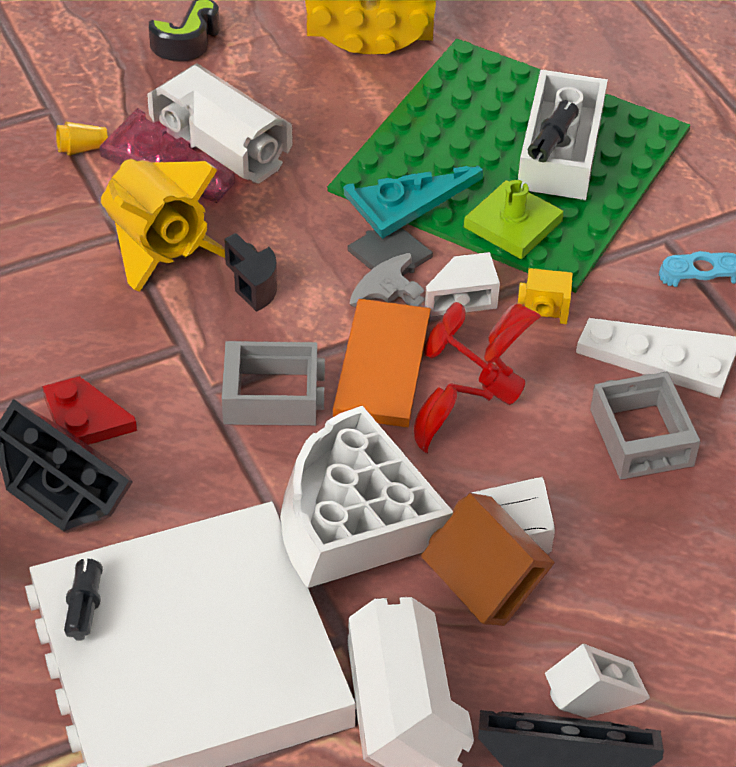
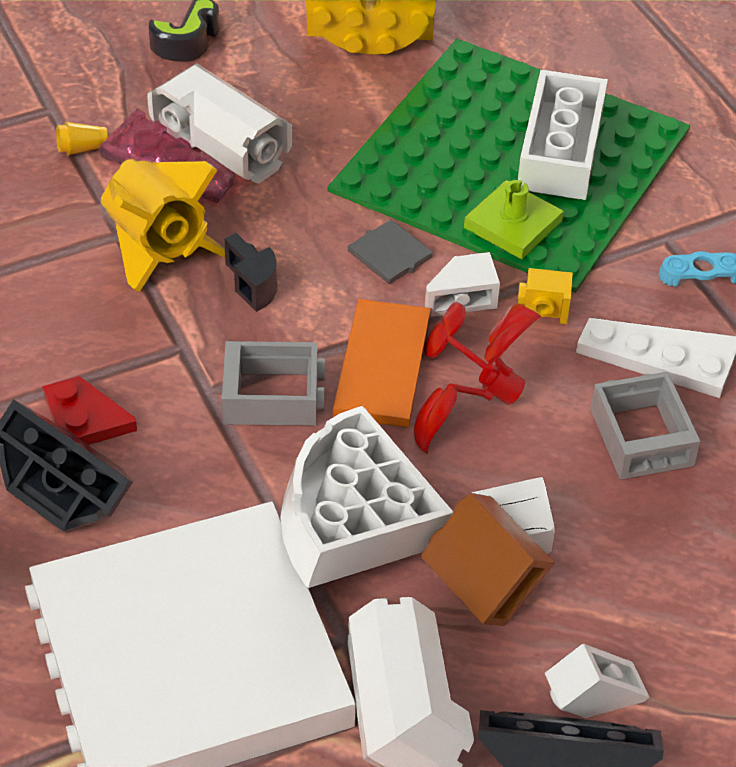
(83, 599): black axle -> none
(387, 283): light grey piece -> none
(404, 199): teal wing -> none
(553, 131): black pin -> none

